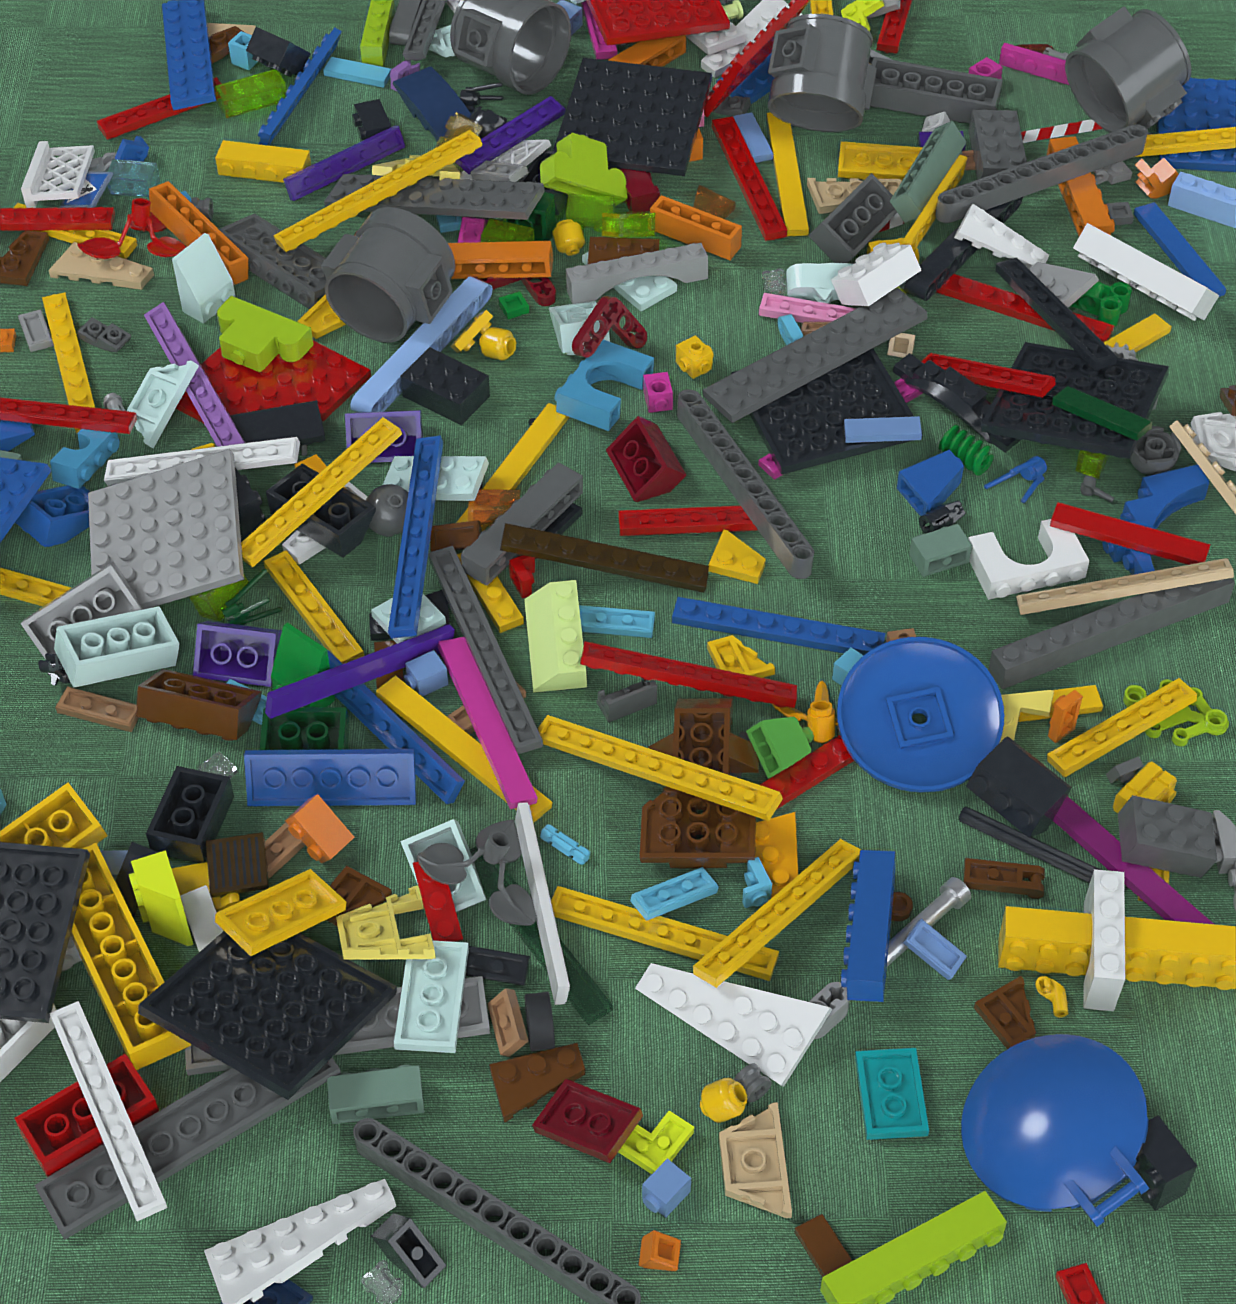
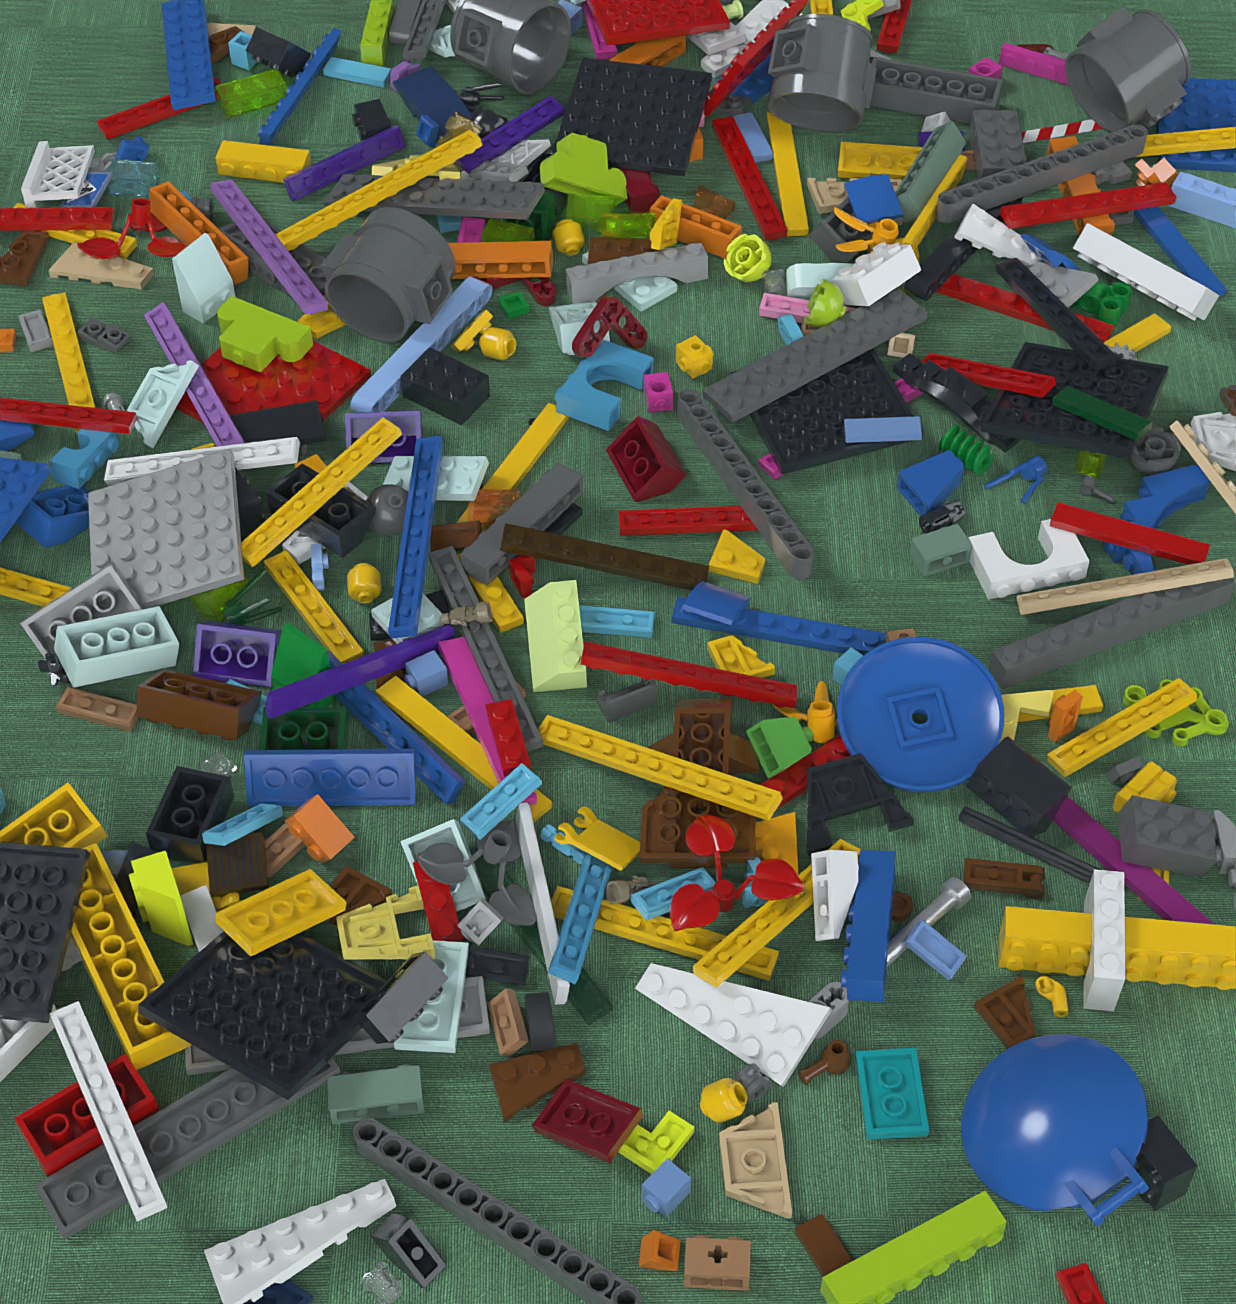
(242, 824): none -> medium azure tile
(269, 247): none -> medium lavender plate
(319, 563): none -> light blue plate
(364, 583): none -> yellow head
(401, 998): none -> brick
(427, 130): none -> blue tile
(461, 615): none -> dark tan piece
(479, 922): none -> light grey bracket
(500, 801): none -> medium azure tile
(507, 735): none -> red plate
(580, 919): none -> dark azure tile
(600, 840): none -> yellow flag
(621, 891): none -> dark tan piece
(666, 227): none -> yellow wing
(696, 908): none -> red plant
(716, 603): none -> blue slope
(729, 1274): none -> medium nougat brick
(747, 258): none -> neon yellow cylinder
(825, 304): none -> lime cylinder
(828, 1062): none -> reddish brown bar
(833, 889): none -> white slope
(844, 789): none -> black wing
(873, 199): none -> blue slope
(883, 232): none -> light orange plant
(1047, 252): none -> blue slope
(1087, 205): none -> red plate

